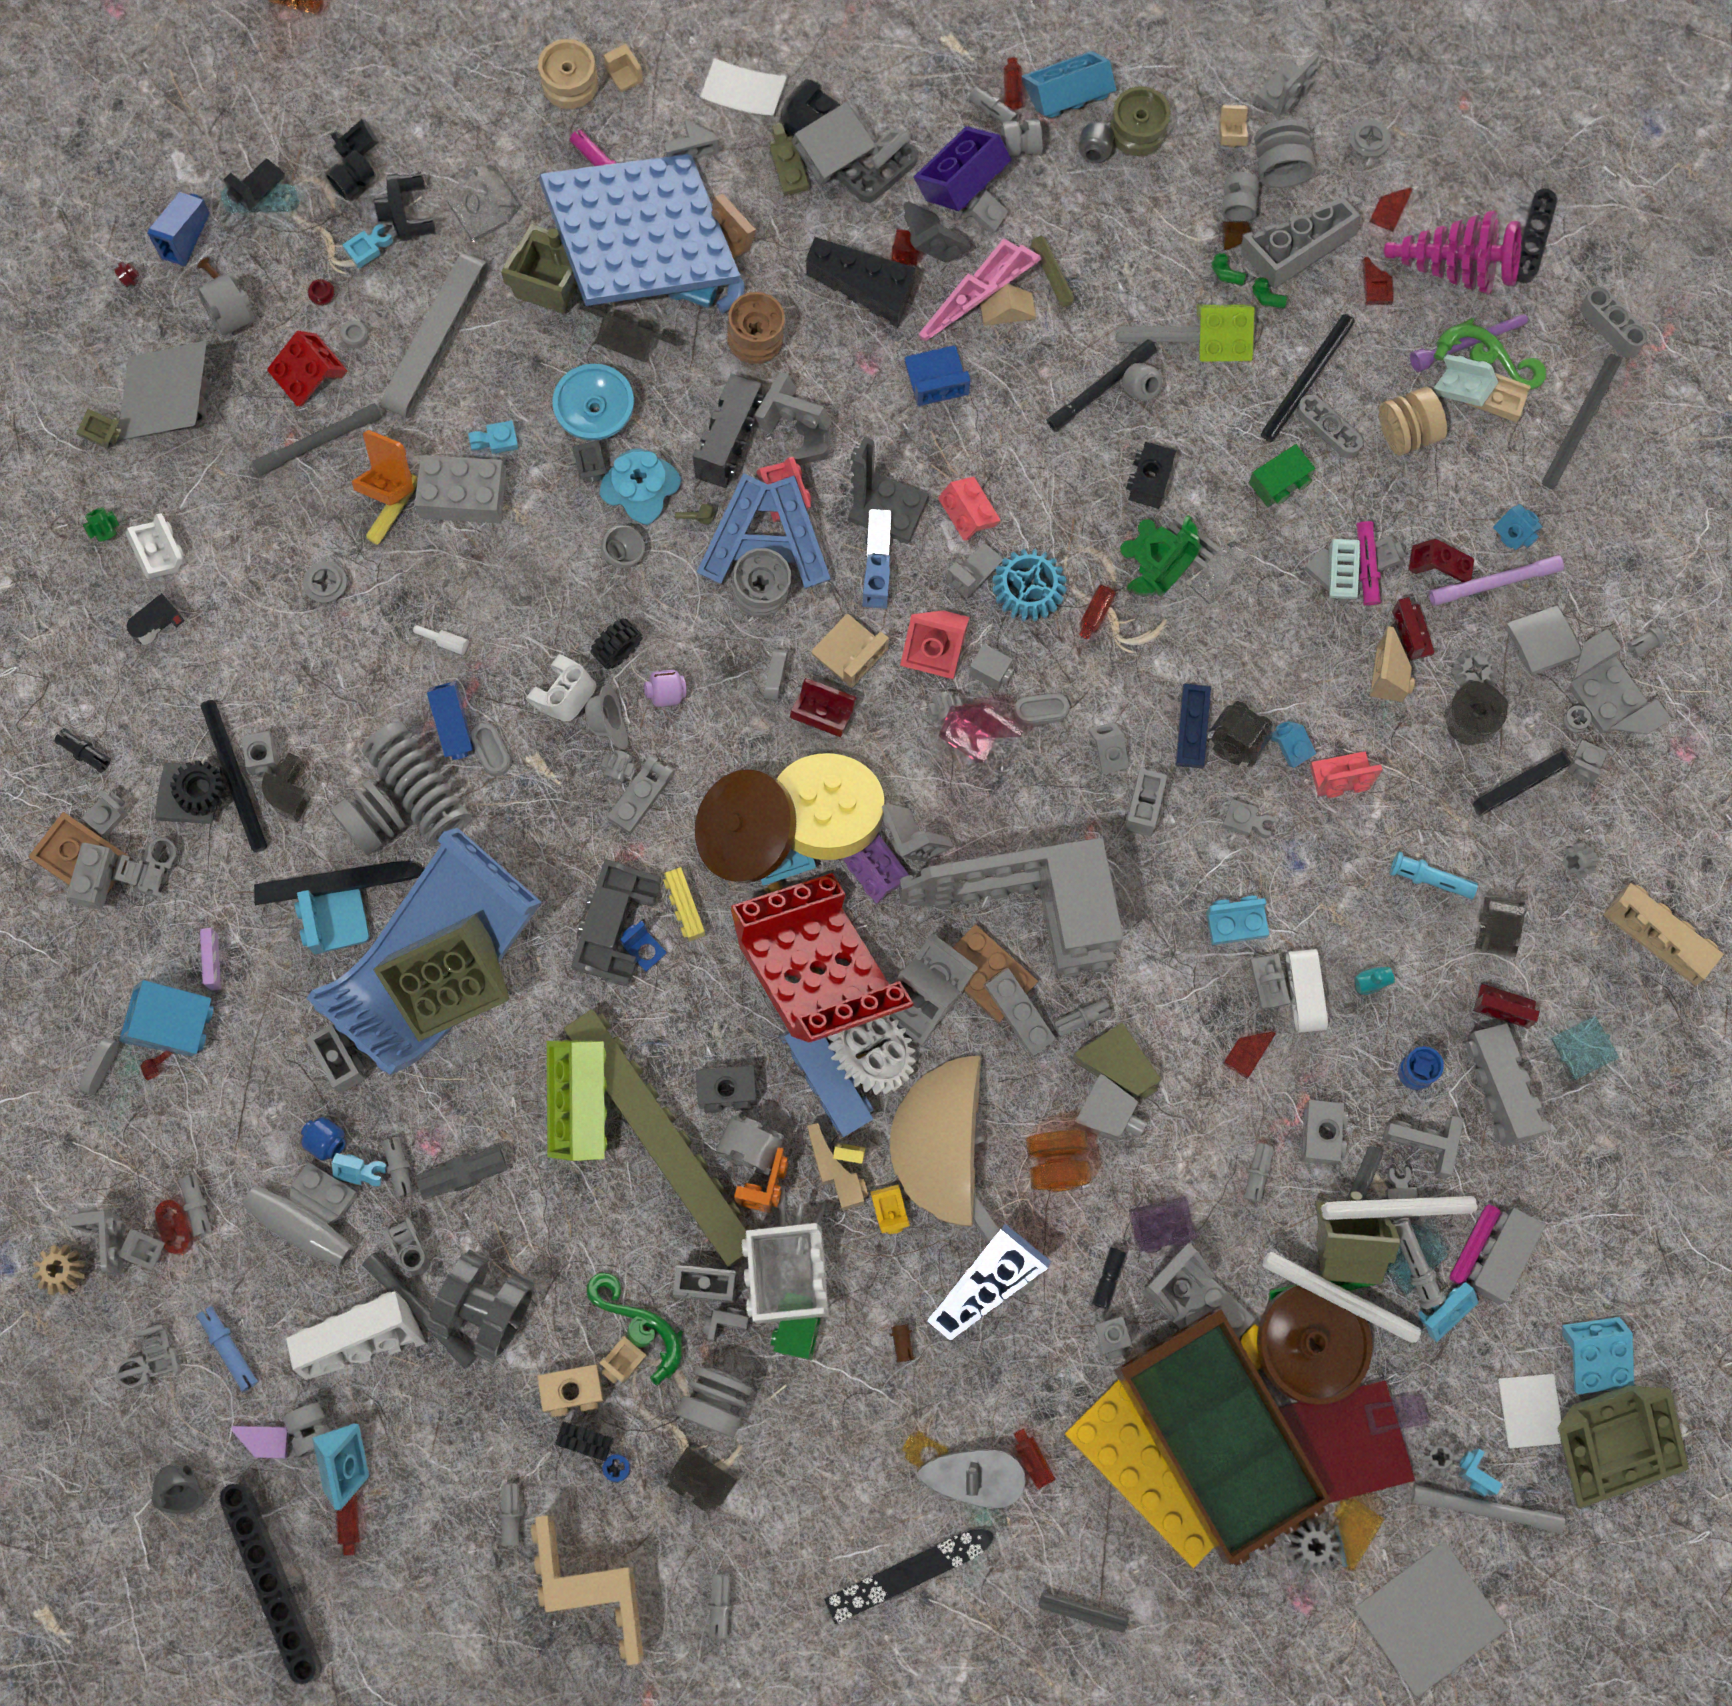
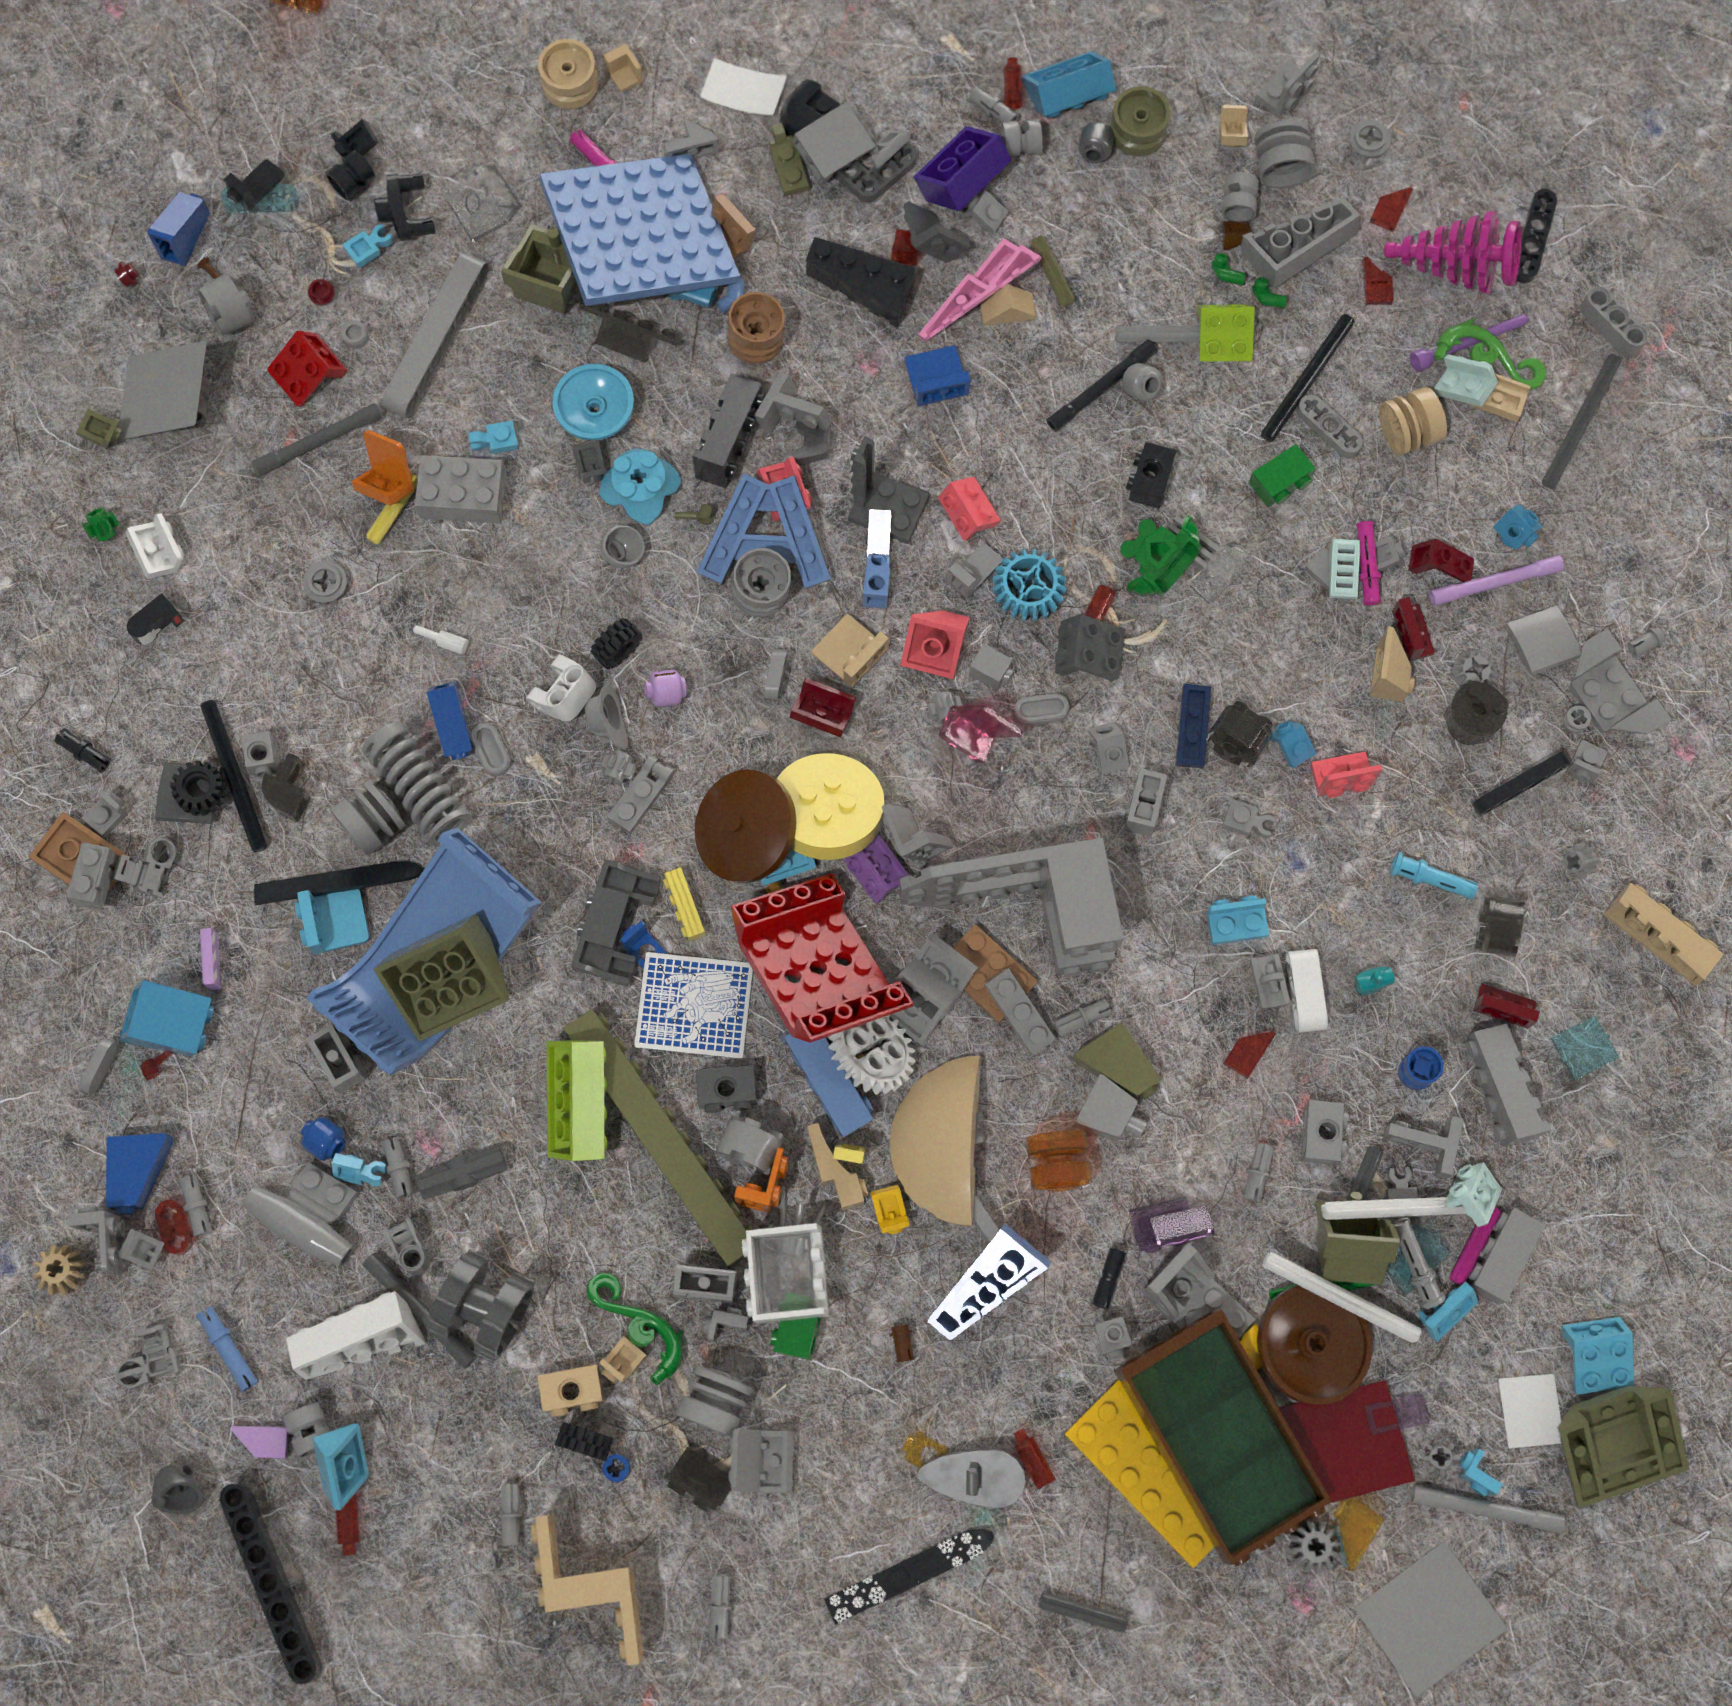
(133, 1169): none -> blue slope
(694, 1005): none -> white sticker
(761, 1461): none -> light grey bracket
(1089, 647): none -> dark grey bracket
(1181, 1226): none -> clear purple tile
(1476, 1191): none -> light aqua bracket

